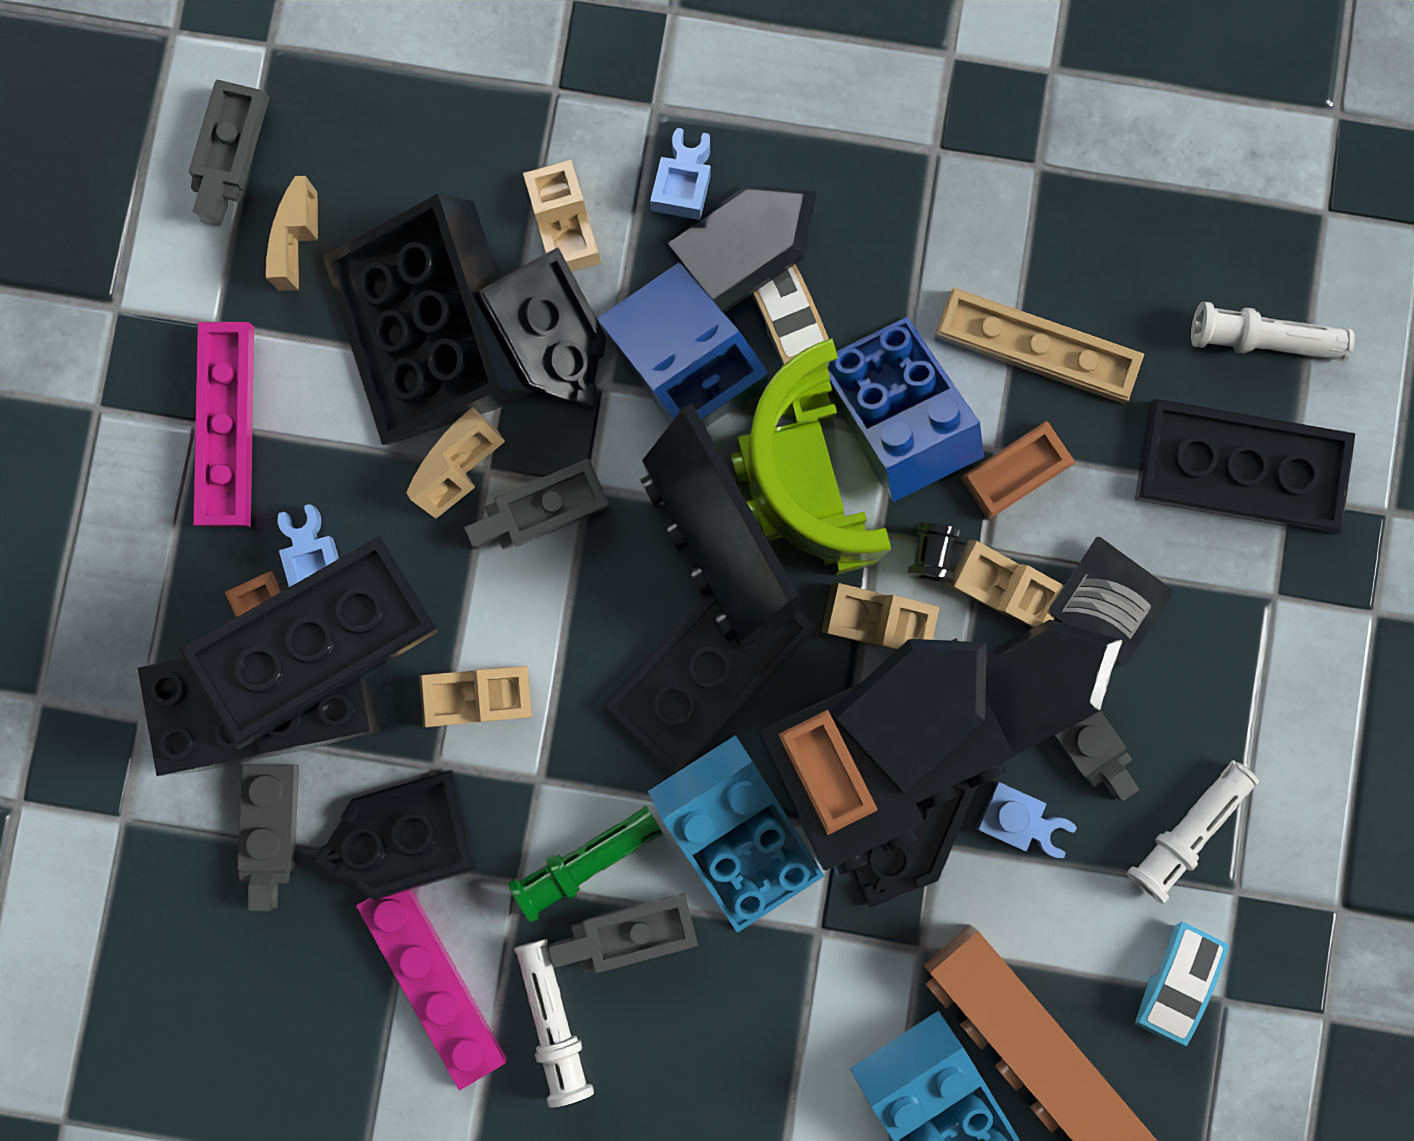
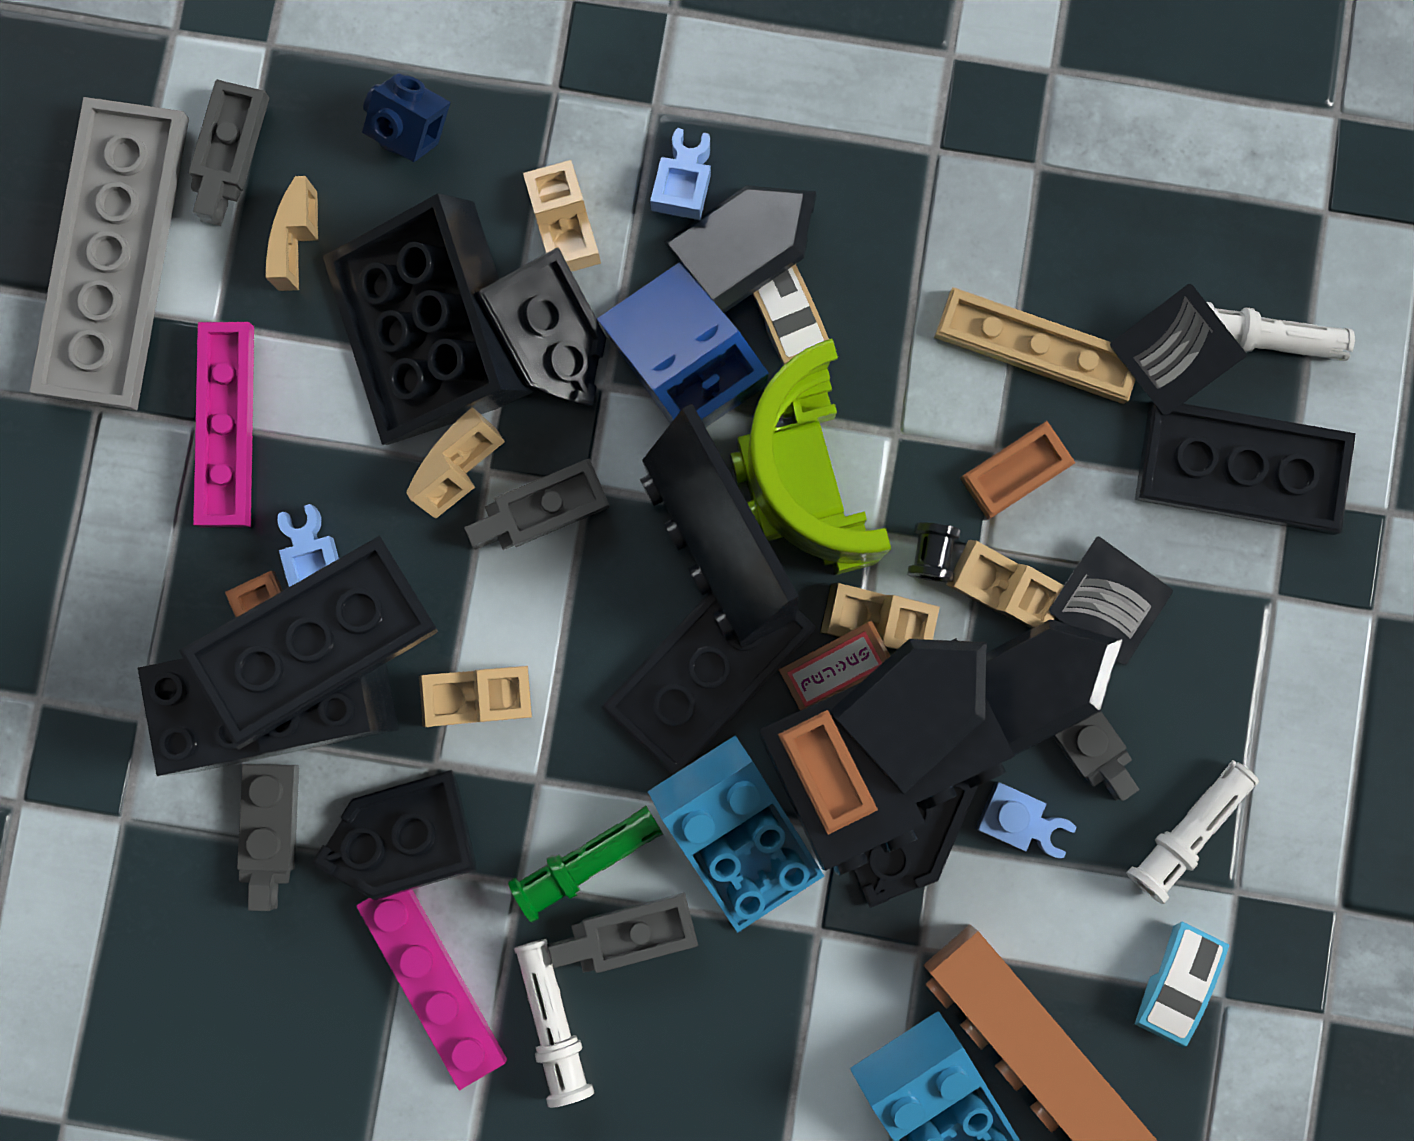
(109, 254): none -> light grey plate
(404, 116): none -> dark blue brick
(835, 666): none -> tile
(904, 409): blue slope -> none
(1178, 349): none -> black sticker

